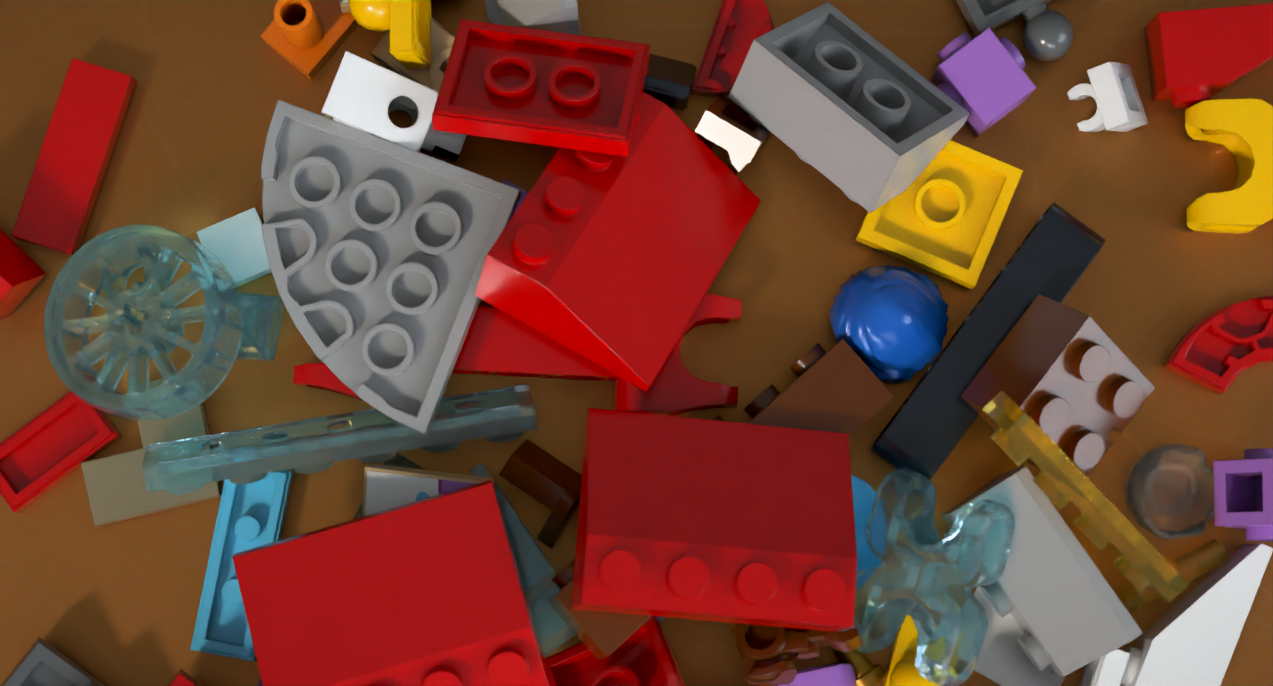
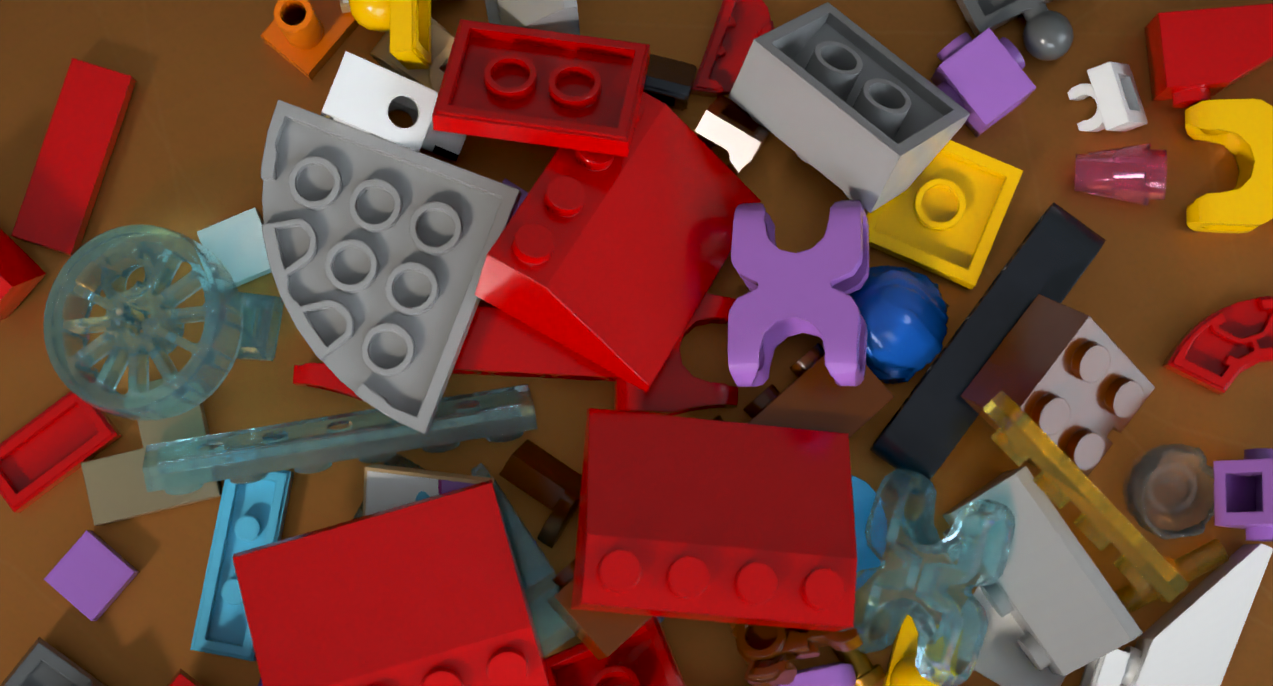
(91, 575): none -> medium lavender tile
(799, 294): none -> medium lavender piece
(1123, 173): none -> clear pink cone

